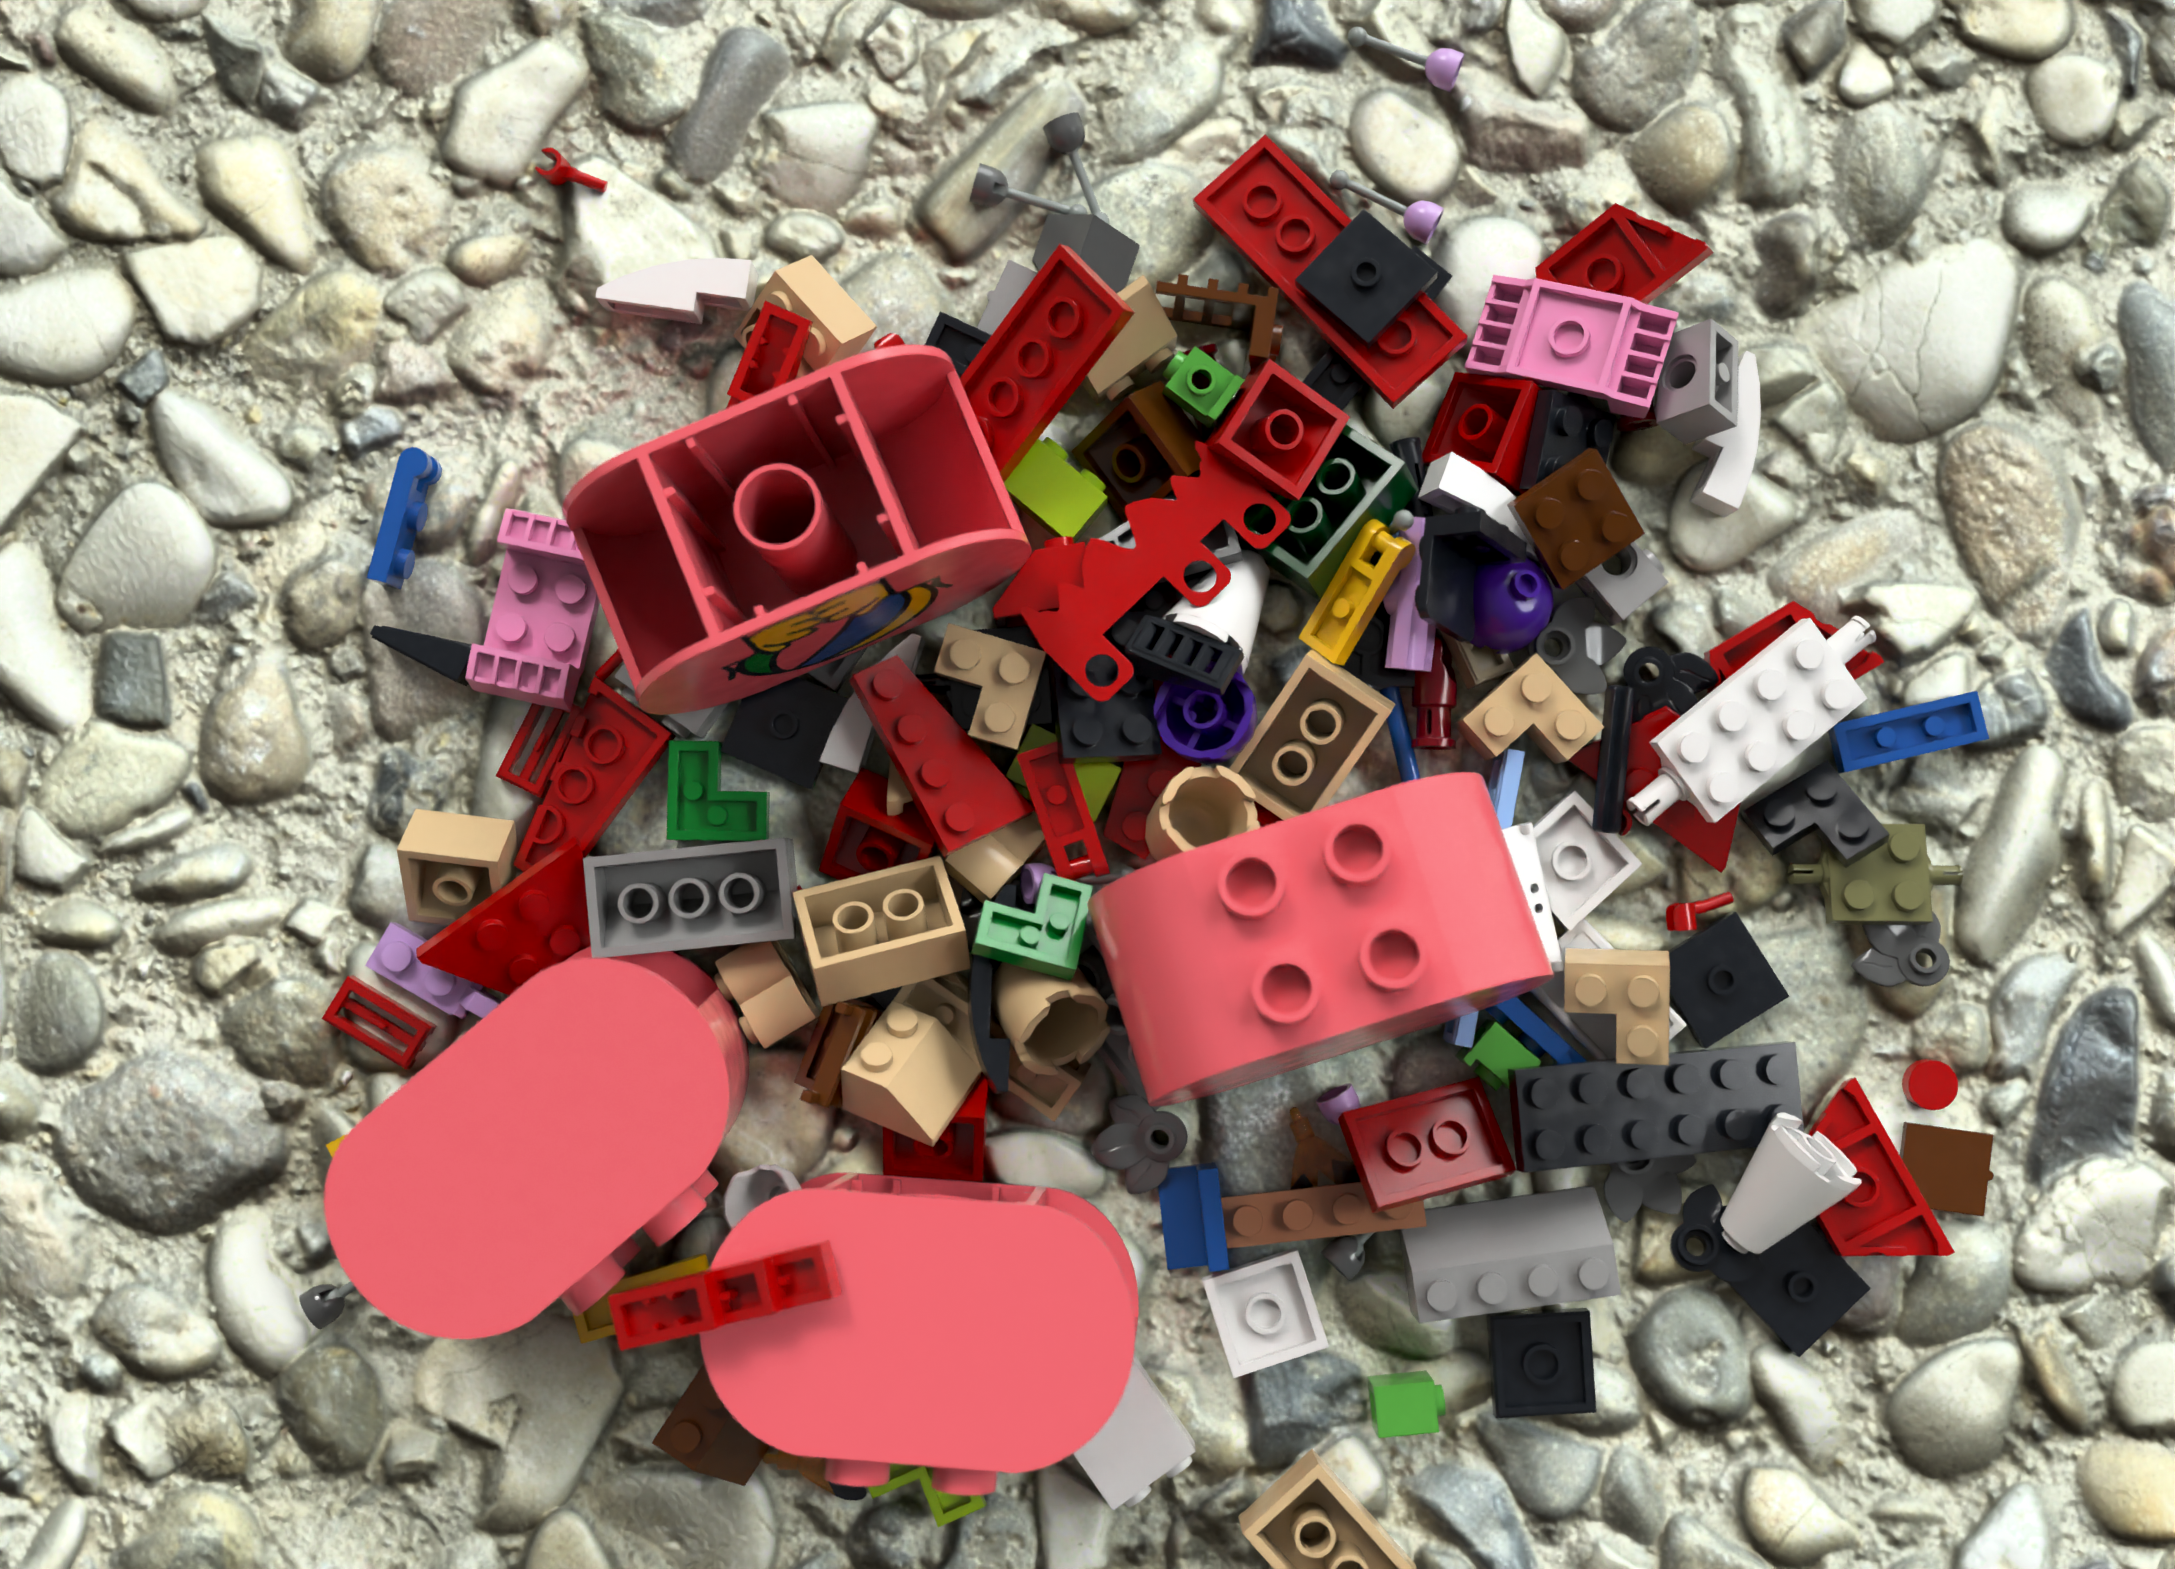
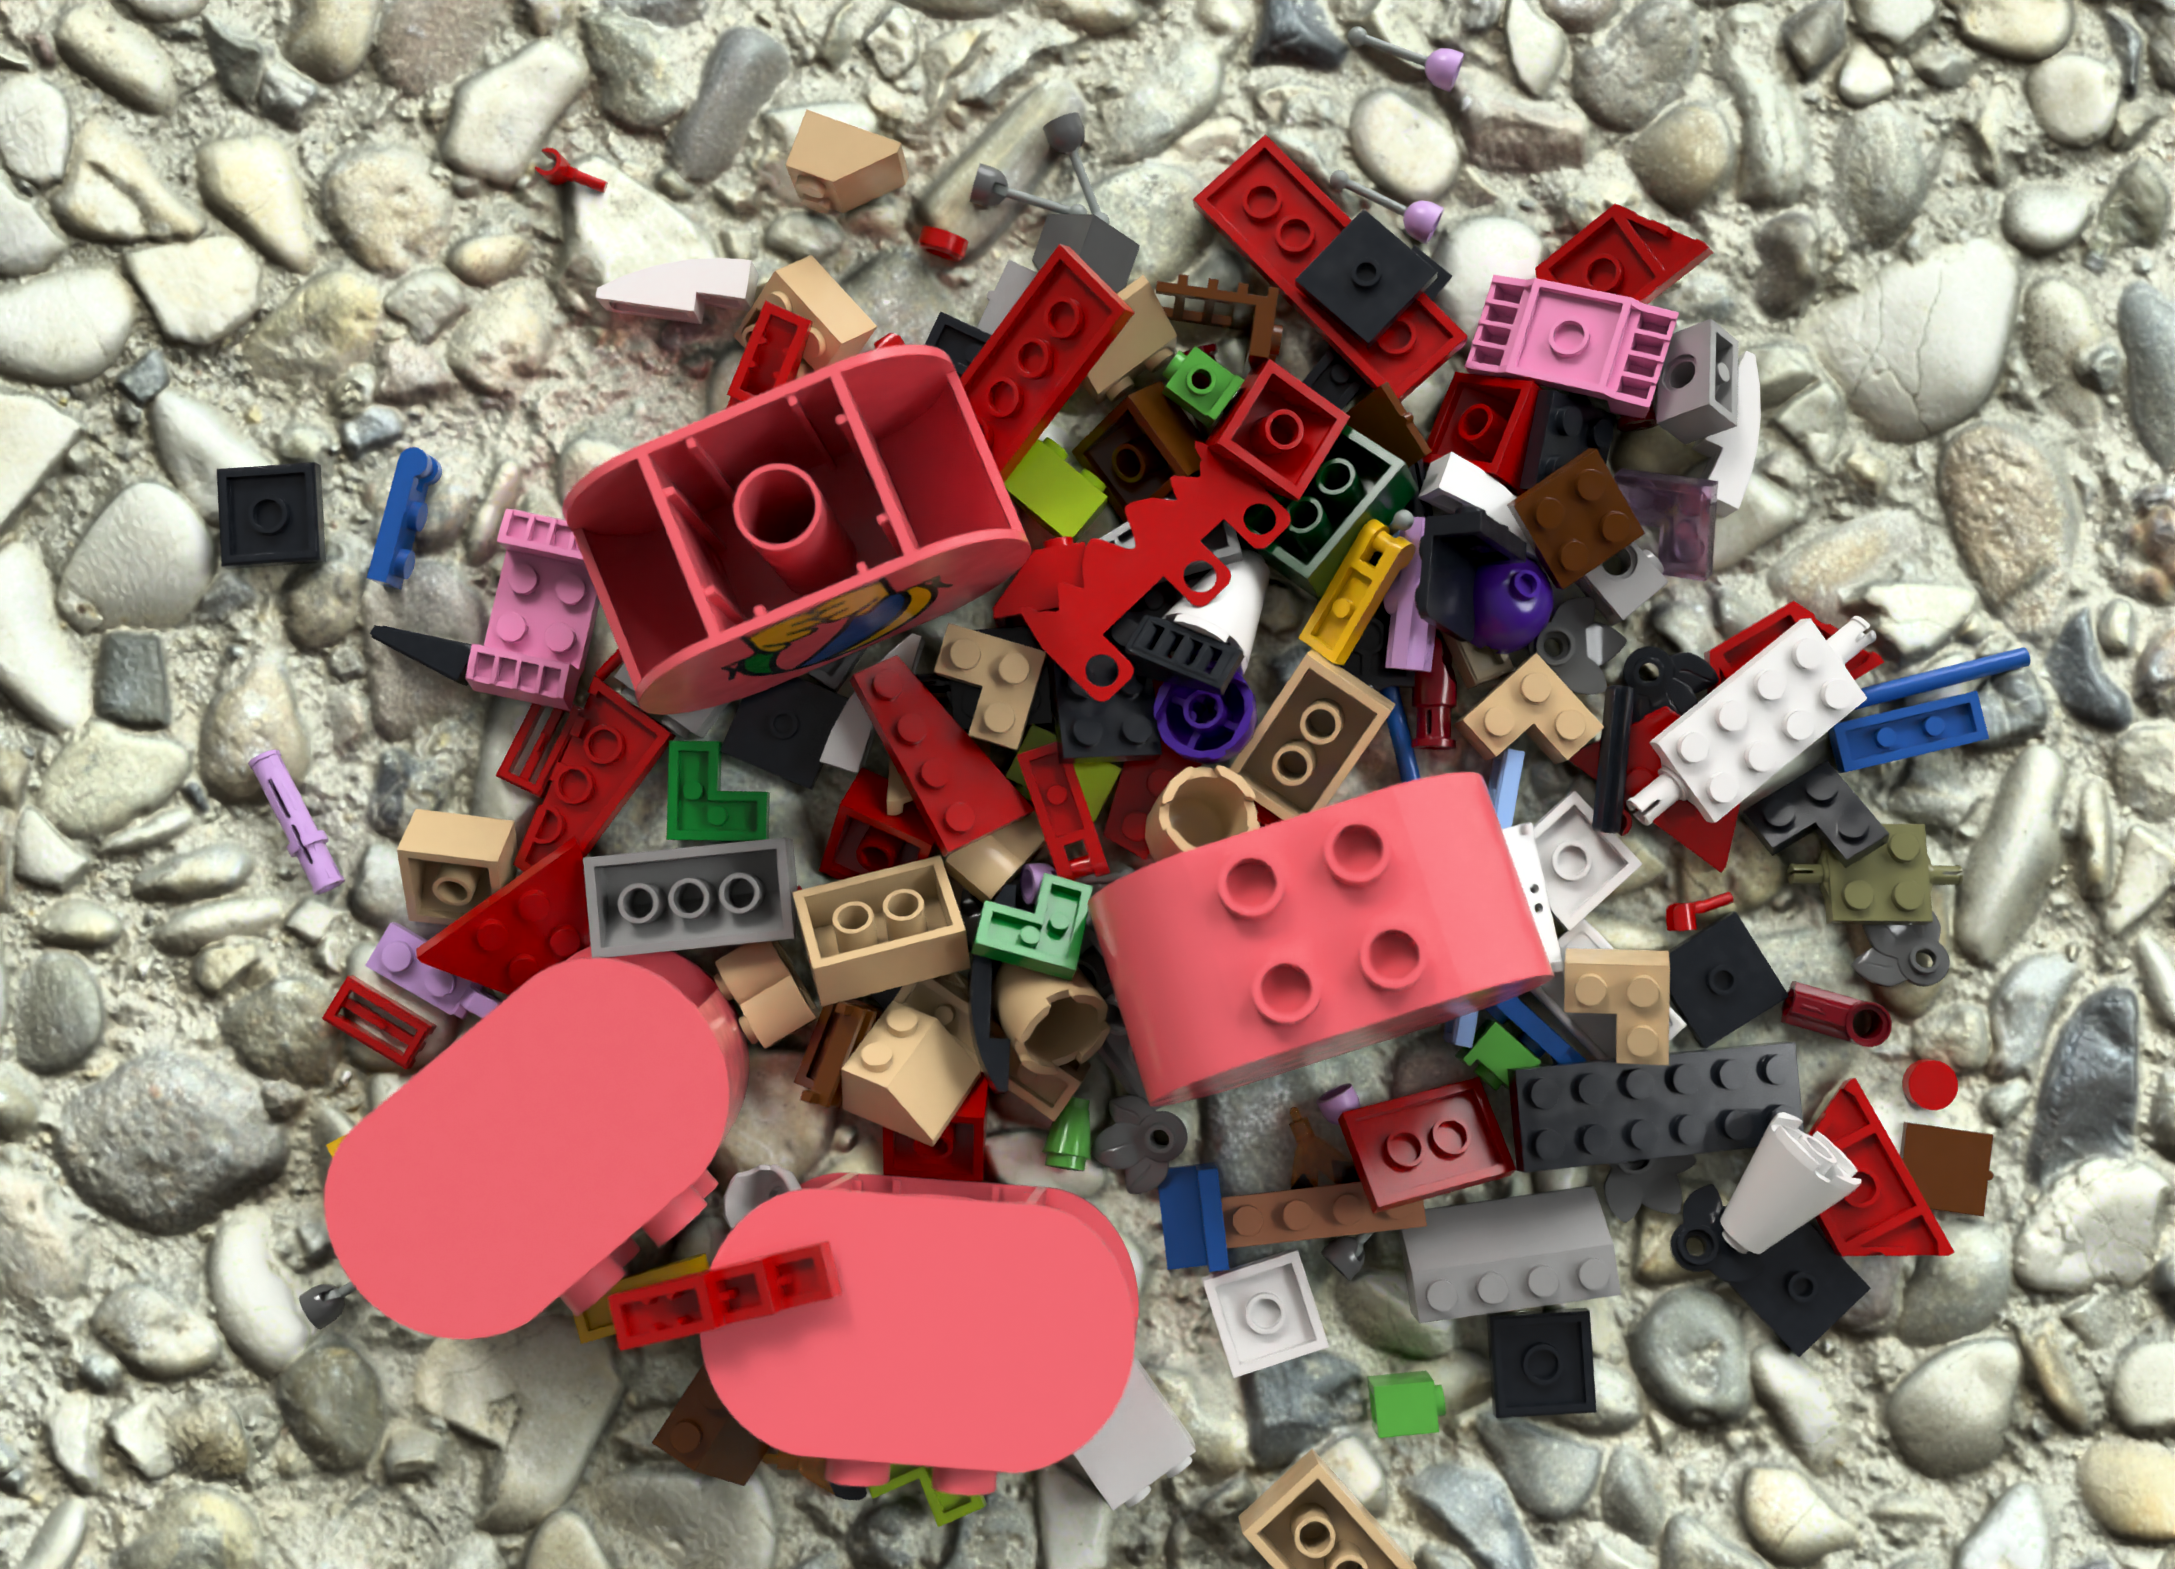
(271, 515): none -> black plate
(305, 839): none -> lavender pin
(843, 164): none -> tan slope
(942, 243): none -> red tile
(1069, 1137): none -> bright green cone
(1388, 424): none -> reddish brown piece
(1684, 513): none -> plate
(1833, 1014): none -> dark red piece
(1945, 677): none -> blue bar

